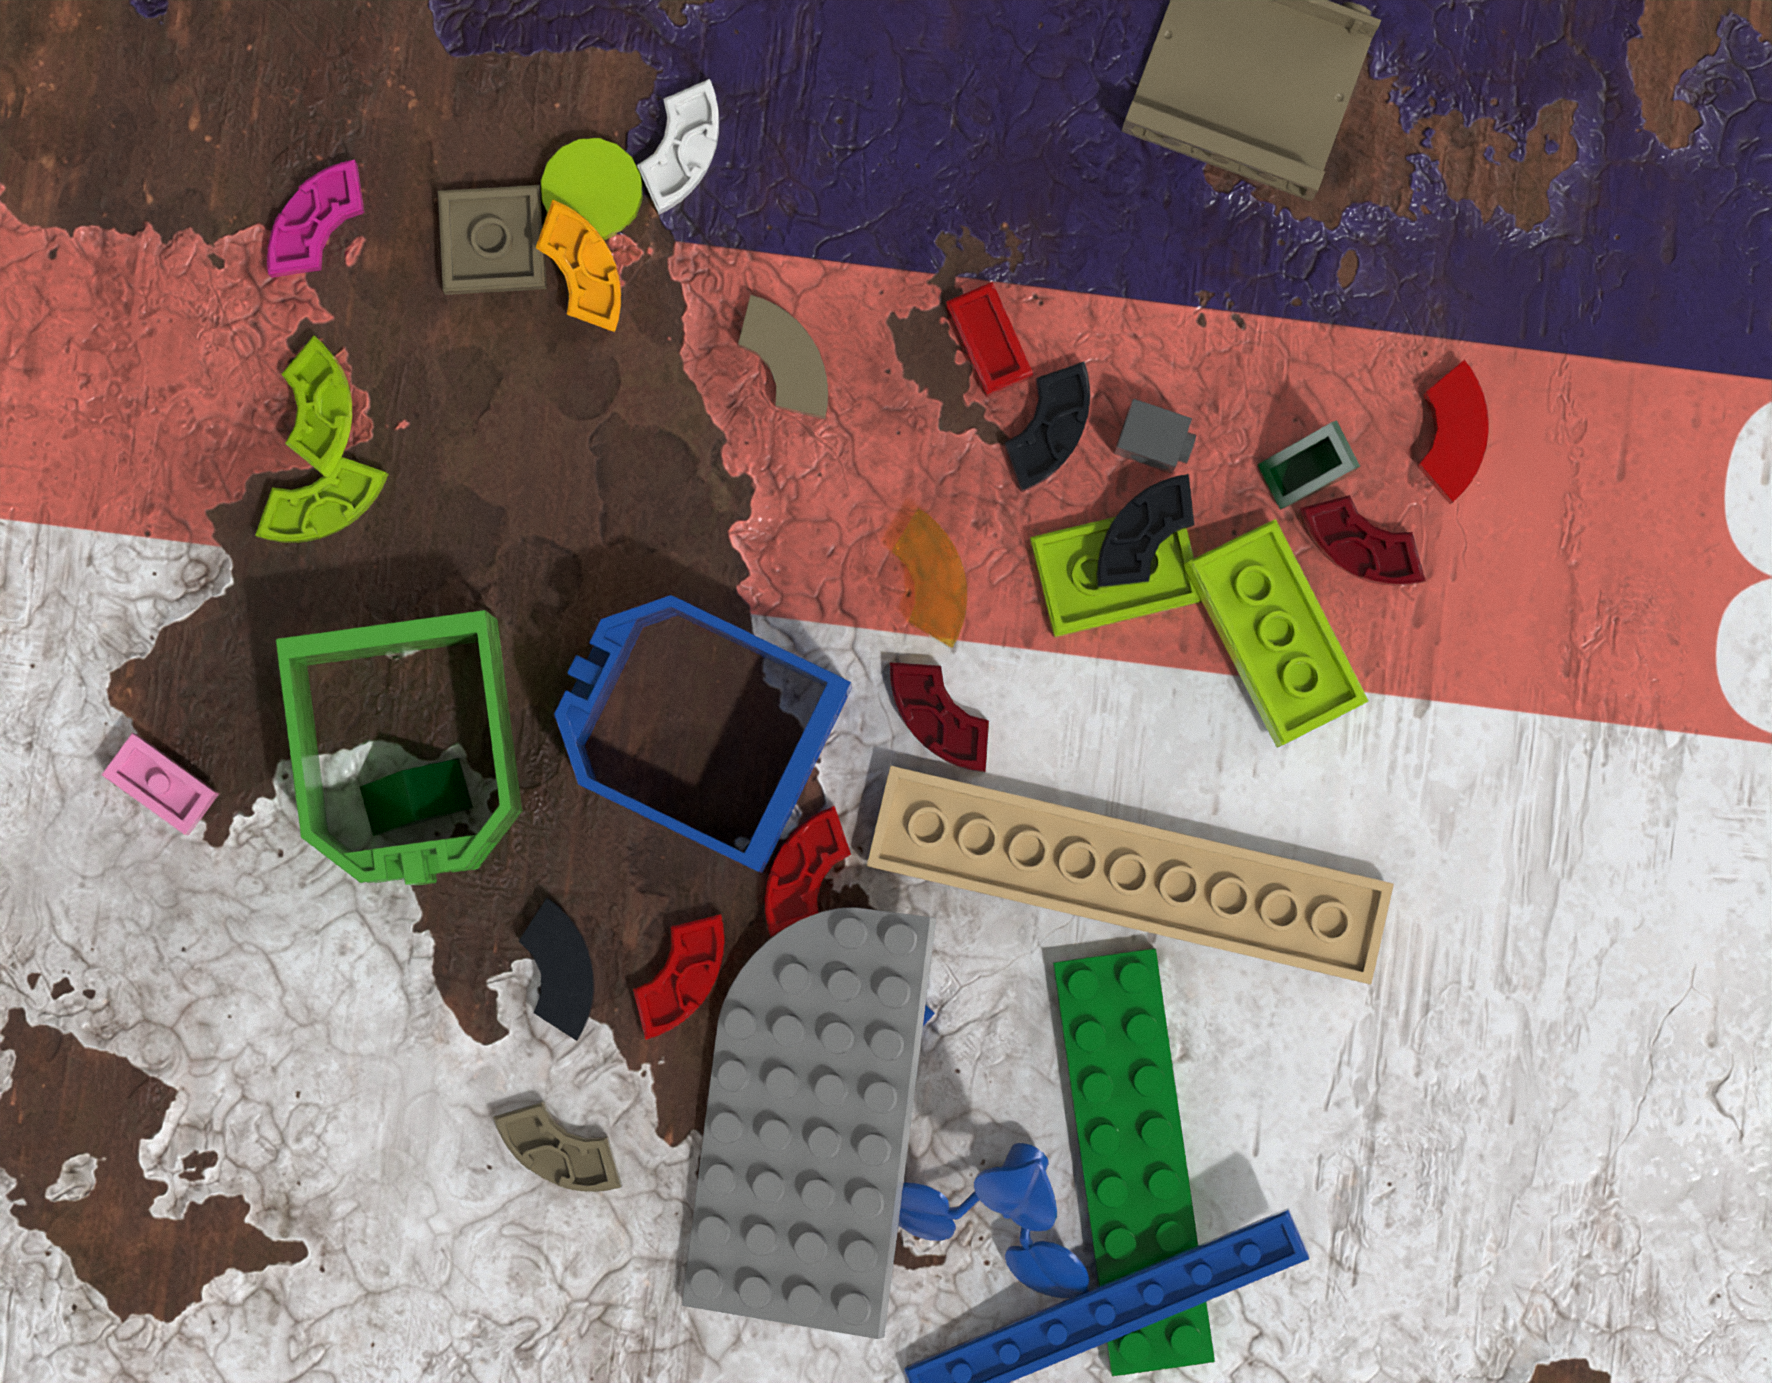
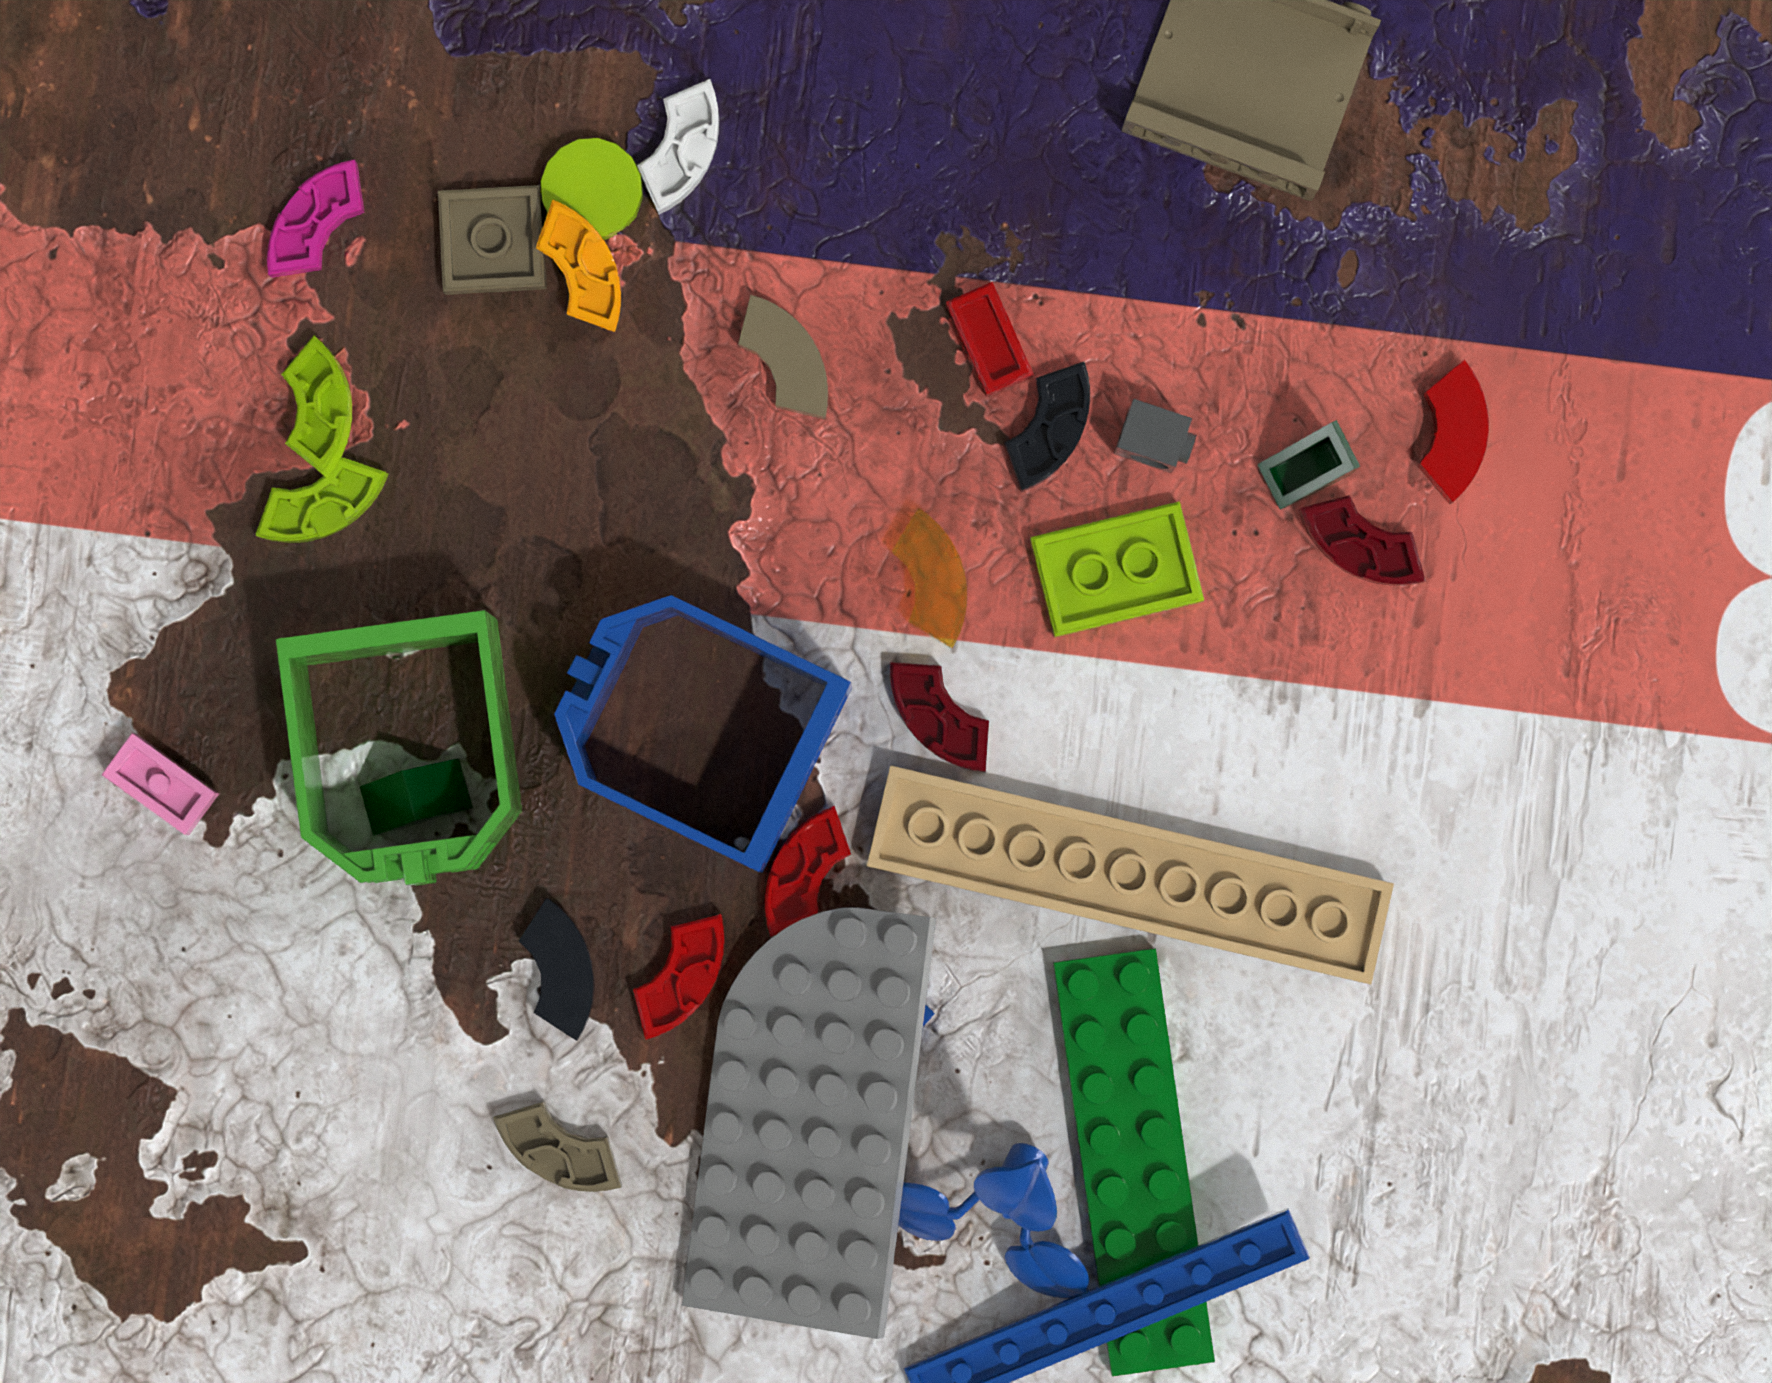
(1141, 529): black tile -> none
(1276, 633): lime plate -> none

